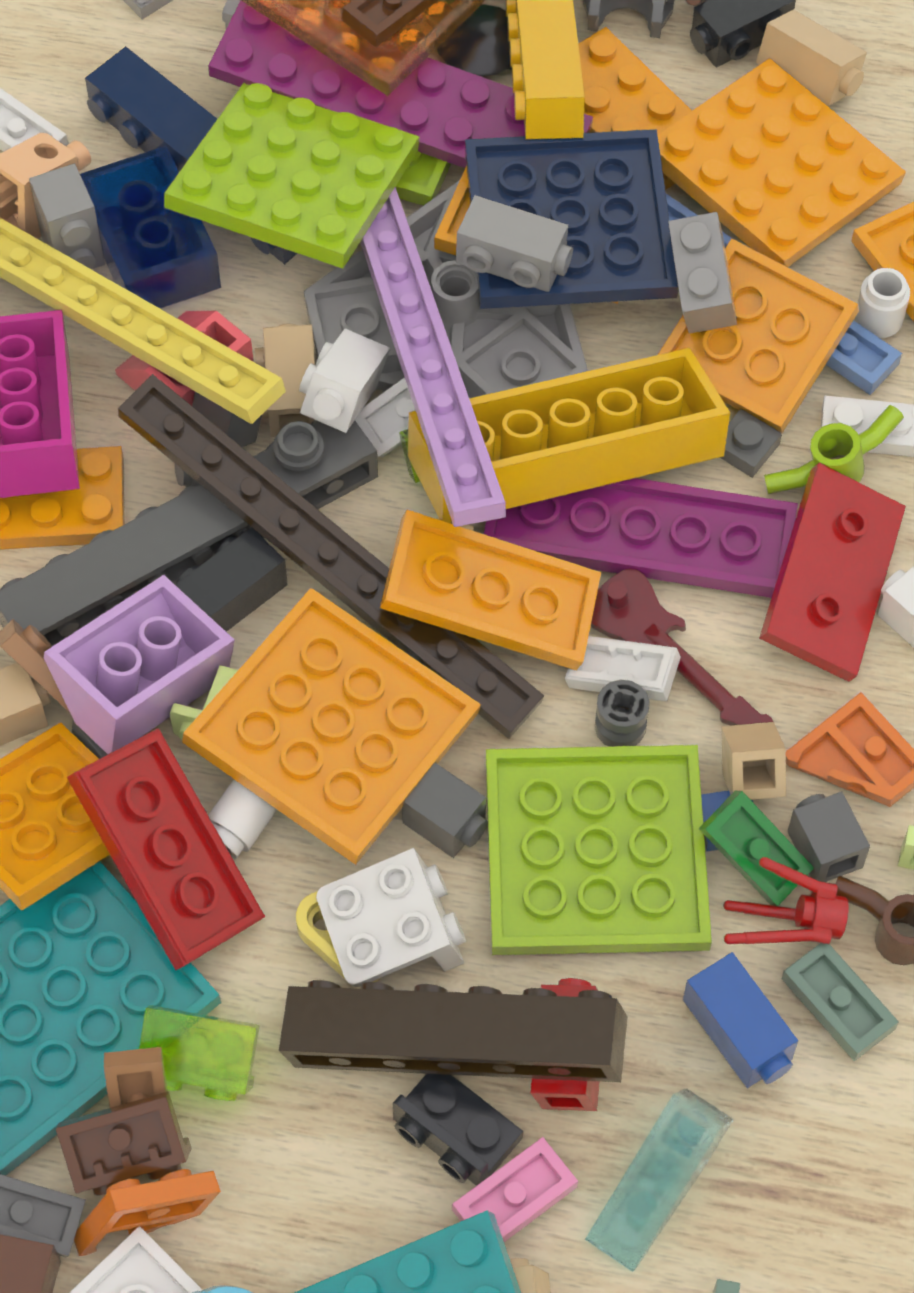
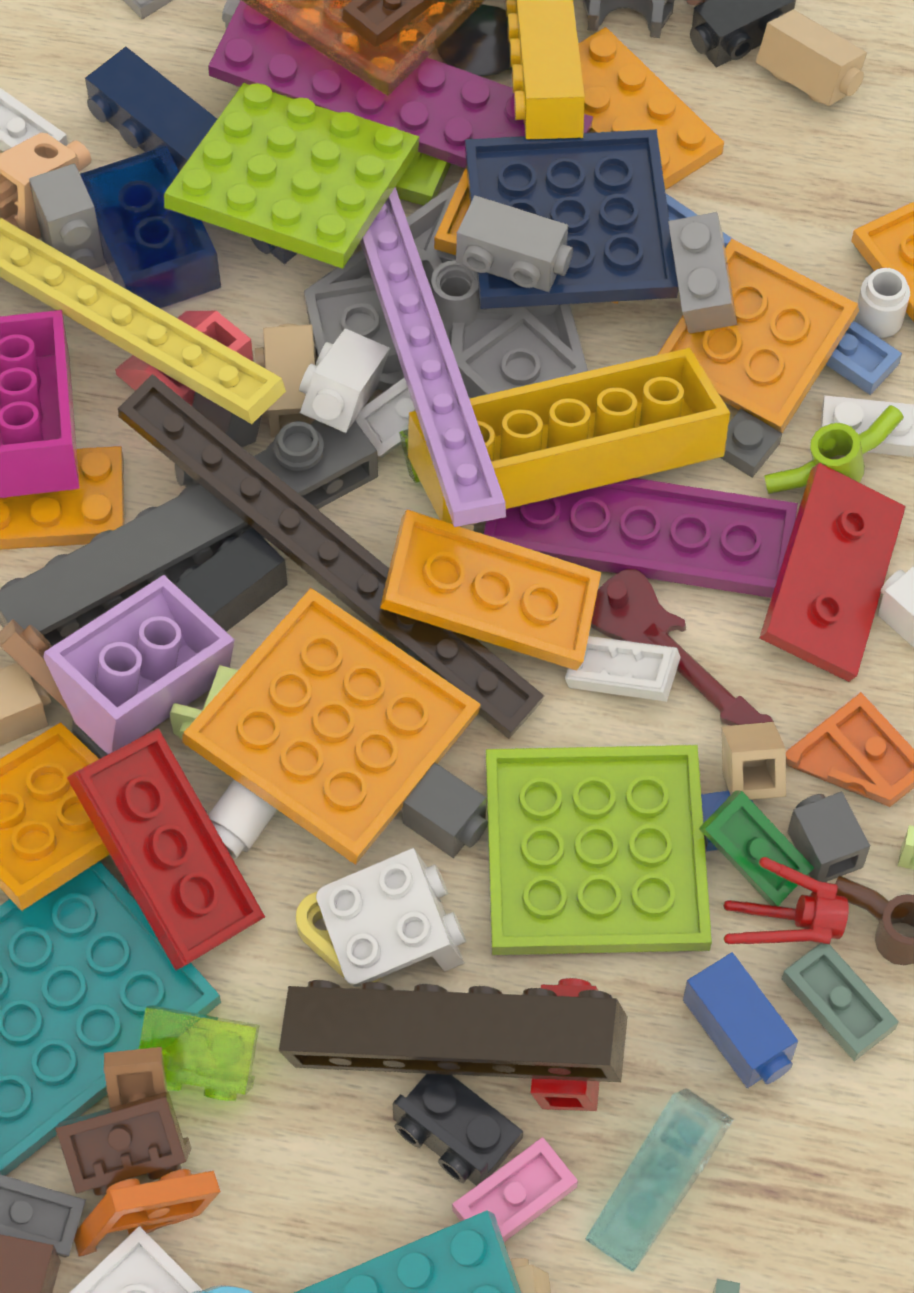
(618, 725): dark grey wheel -> none
(775, 164): light orange plate -> none

